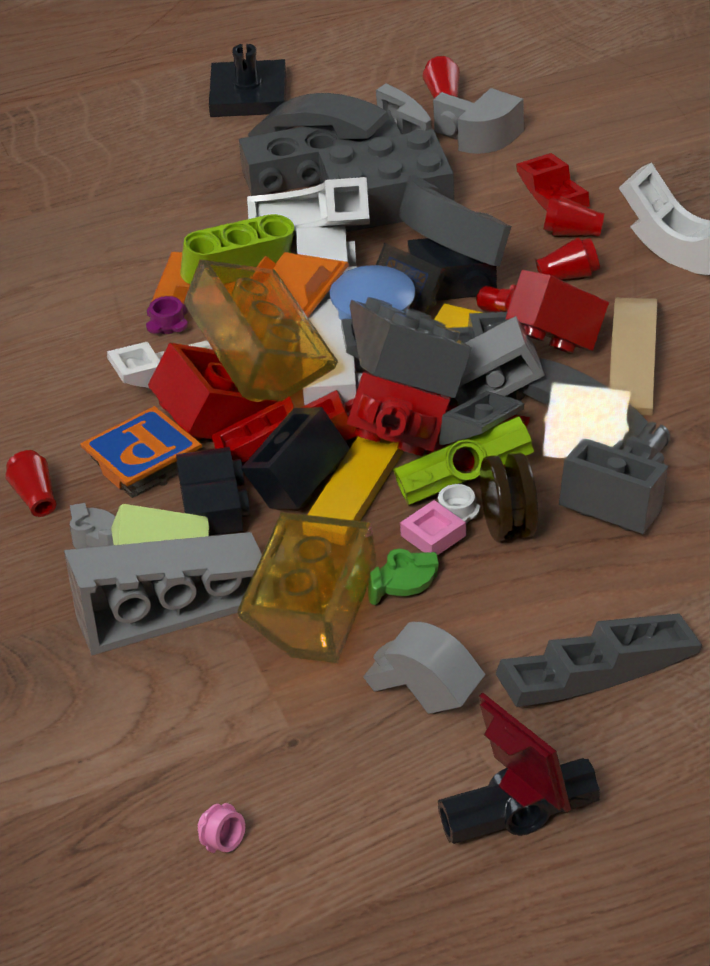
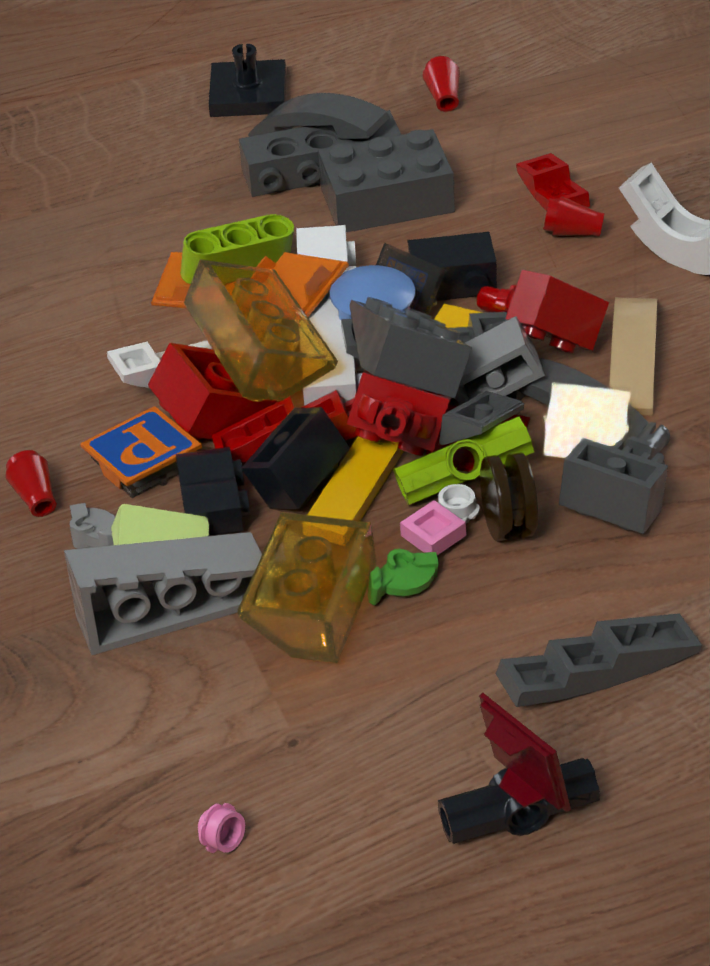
(166, 315): magenta plate -> none
(327, 204): white arch -> none
(405, 110): light grey slope -> none
(430, 664): light grey brick -> none
(452, 224): dark grey slope -> none
(480, 126): light grey brick -> none
(570, 261): red cone -> none

